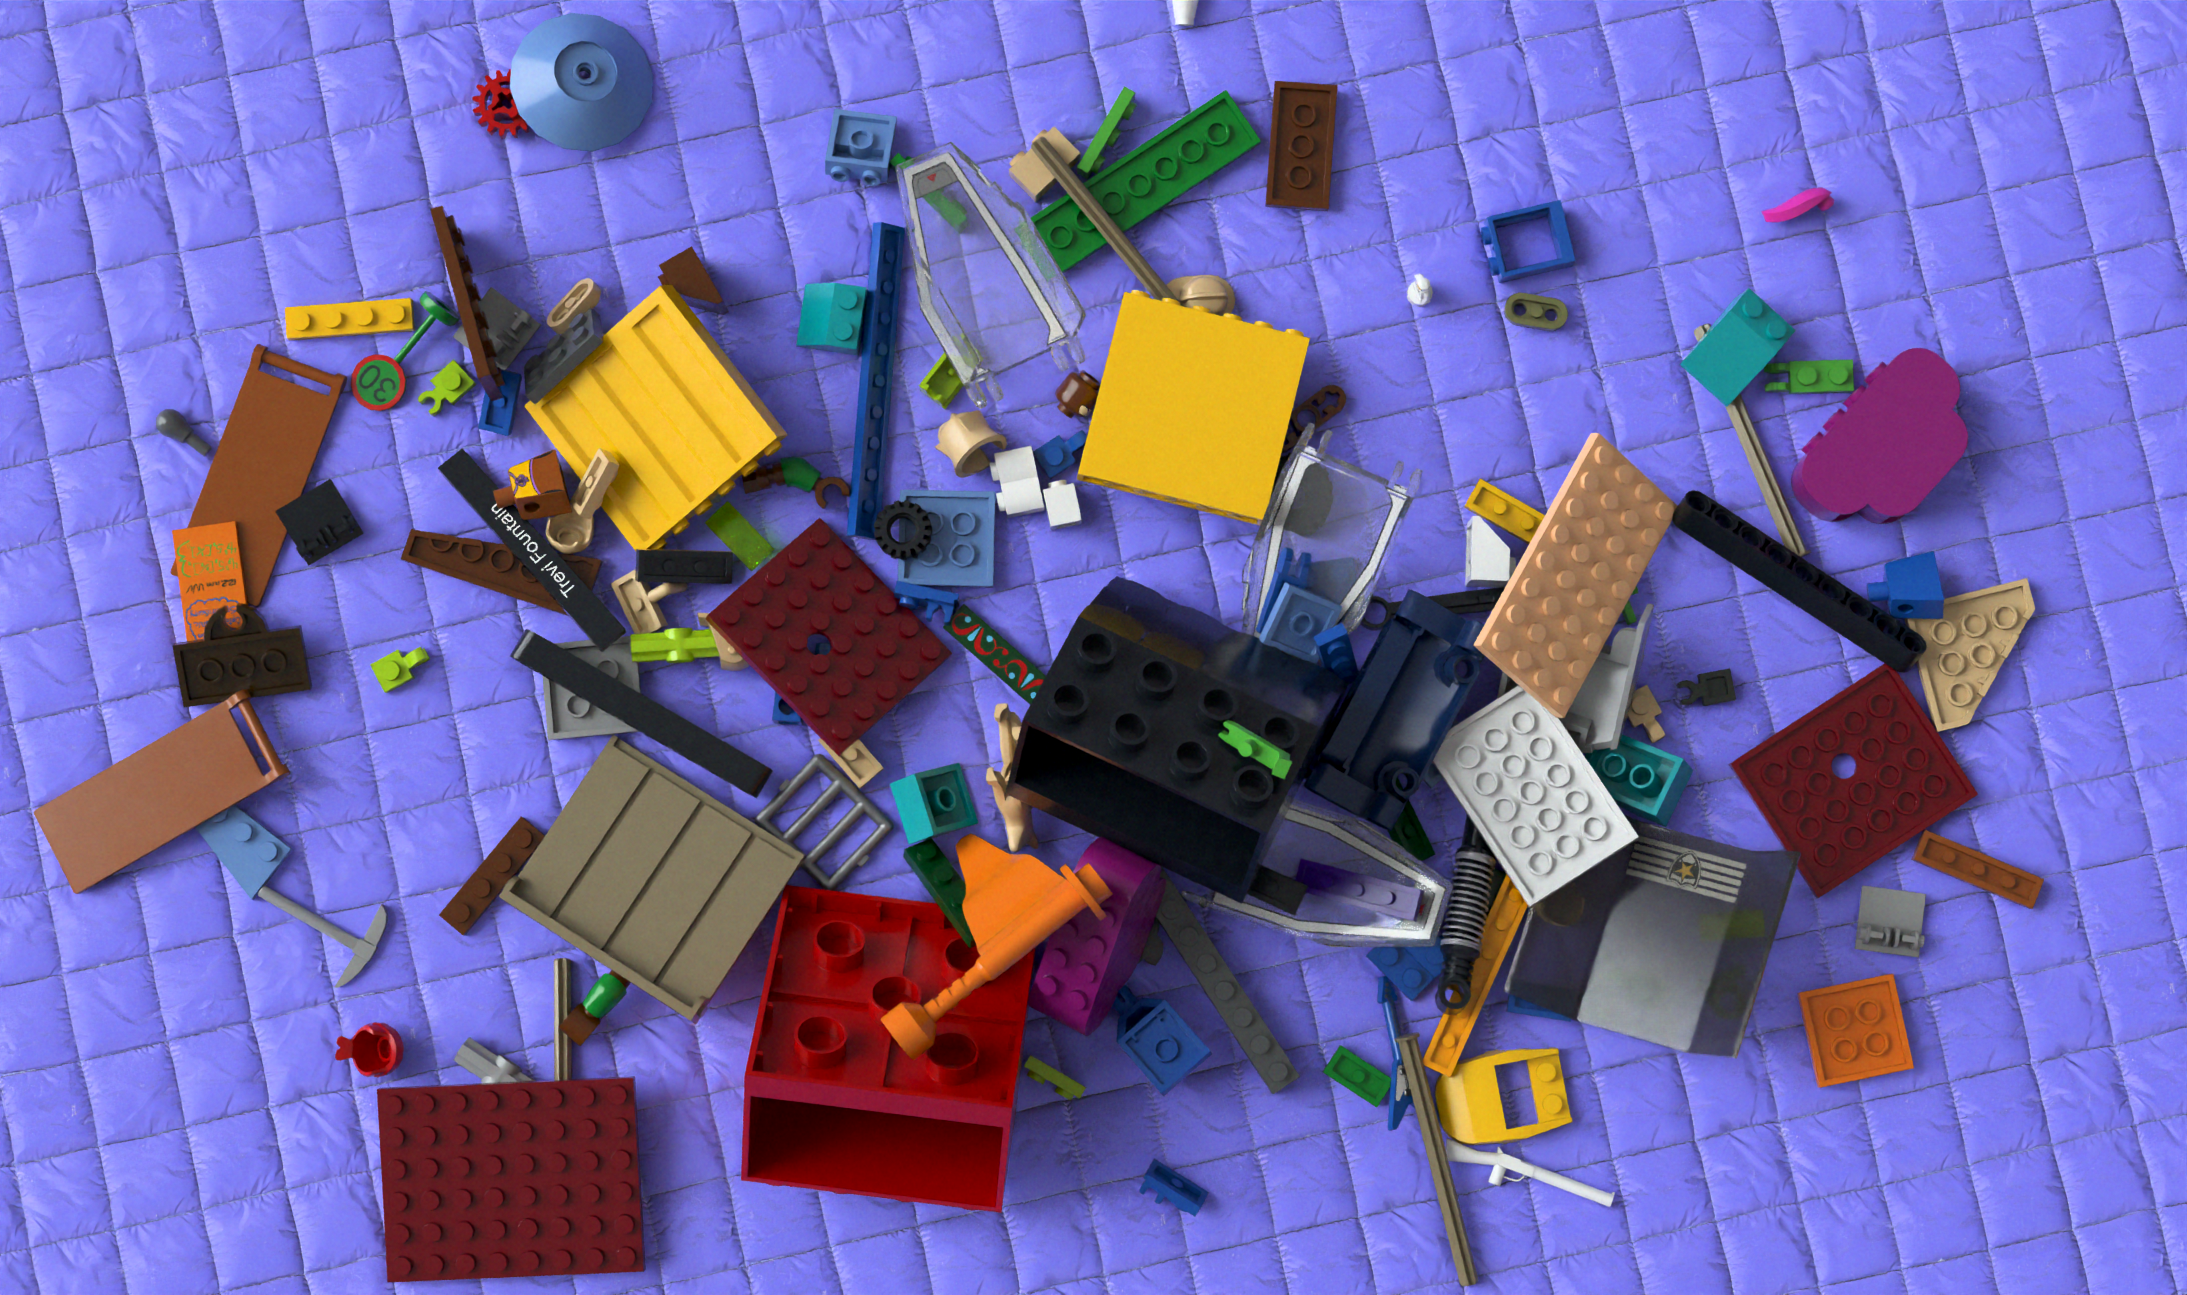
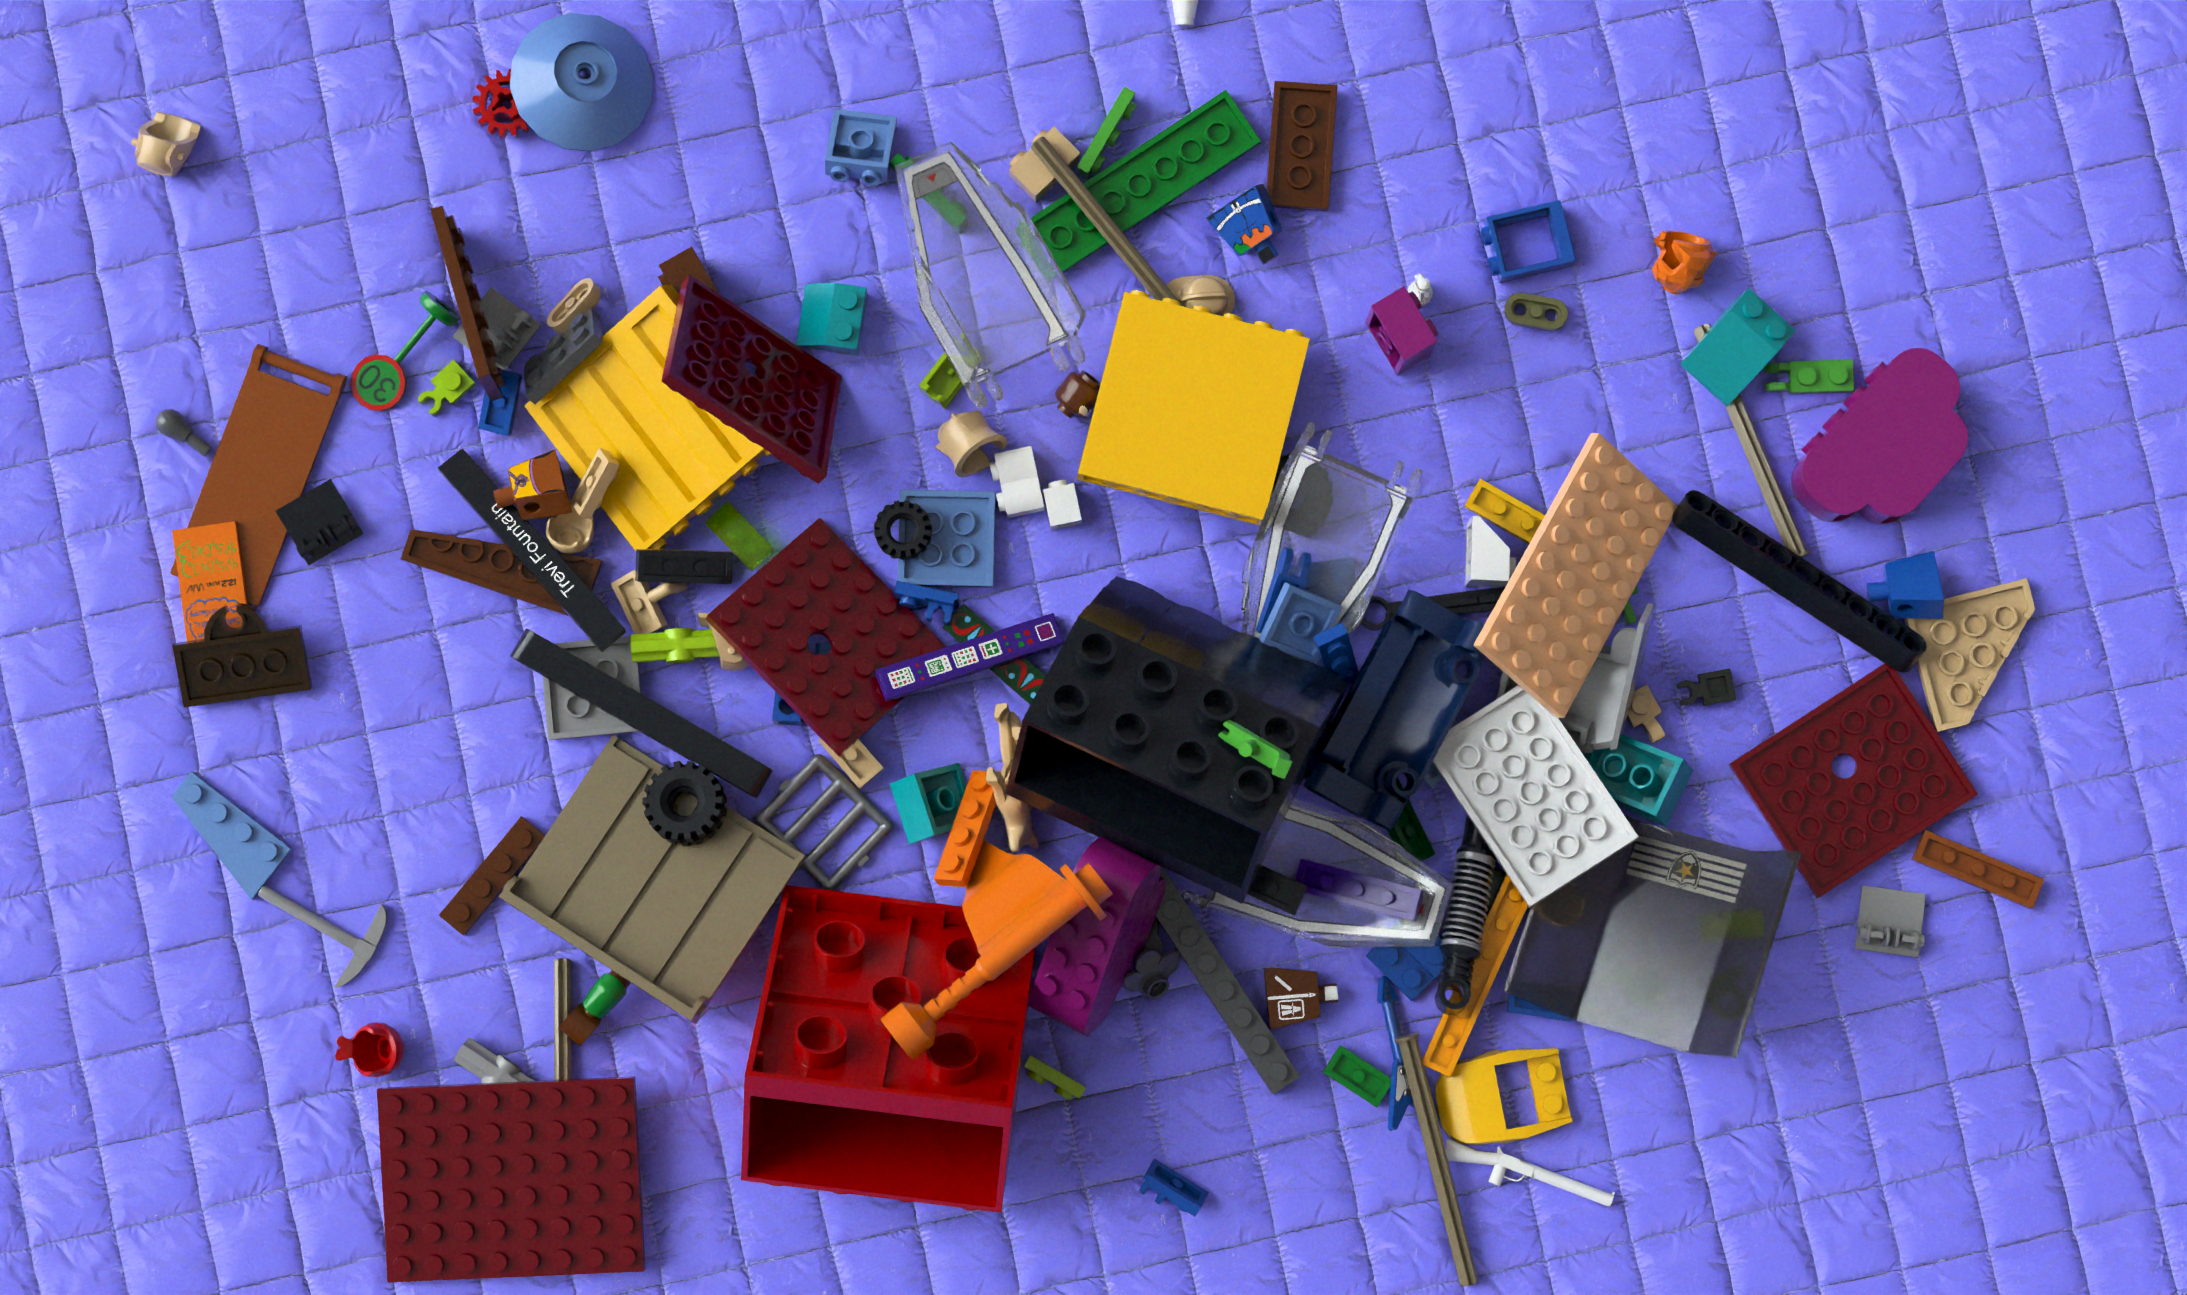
(158, 794): dark orange flag -> none
(165, 143): none -> tan helmet
(349, 319): yellow plate -> none
(395, 669): lime plate -> none
(678, 780): none -> black tyre
(781, 409): none -> dark red plate
(796, 473): piece -> none
(875, 379): blue plate -> none
(941, 882): dark green plate -> none
(967, 832): none -> orange plate
(969, 657): none -> dark purple tile
(1057, 455): blue plate -> none
(1152, 972): none -> dark grey plate
(1157, 1040): blue plate -> none
(1249, 224): none -> blue torso
(1295, 996): none -> reddish brown torso
(1330, 411): reddish brown beam -> none
(1402, 330): none -> magenta brick
(1681, 260): none -> orange helmet
(1799, 204): dark pink arm -> none
(1855, 1030): orange plate -> none

